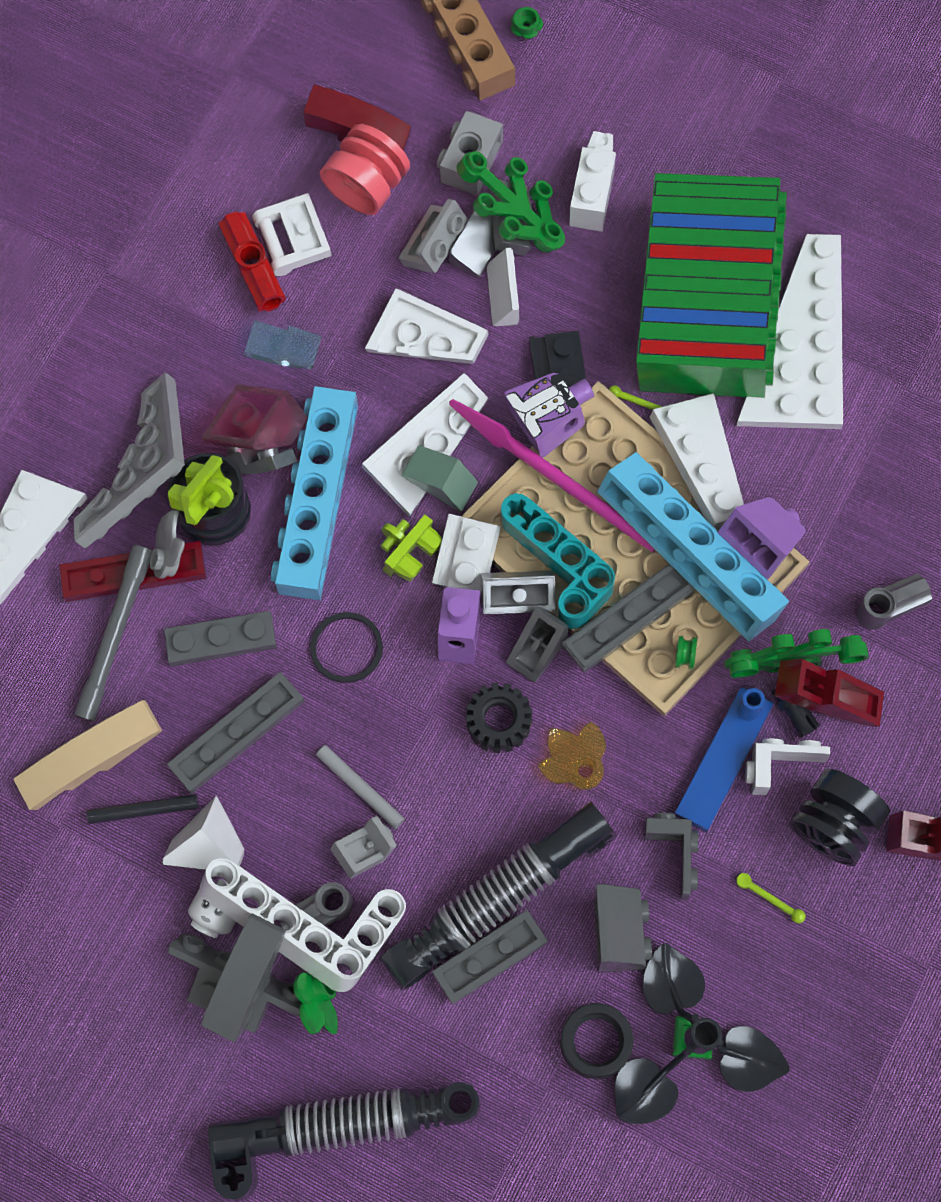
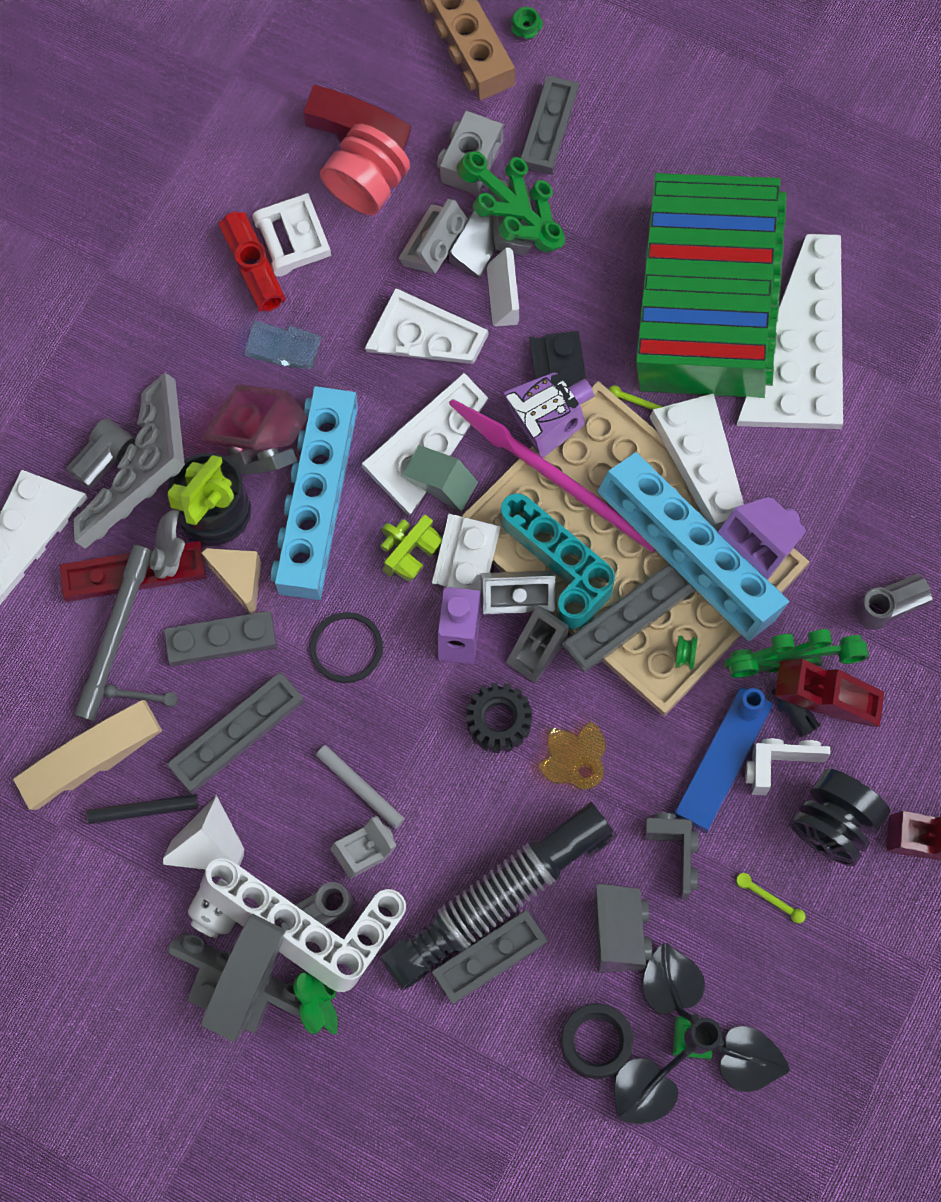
(105, 447): none -> flat silver piece
(170, 698): none -> dark grey hinge
(238, 572): none -> tan slope
(333, 1123): black piece -> none
(550, 124): none -> dark grey plate
(593, 183): white hinge -> none

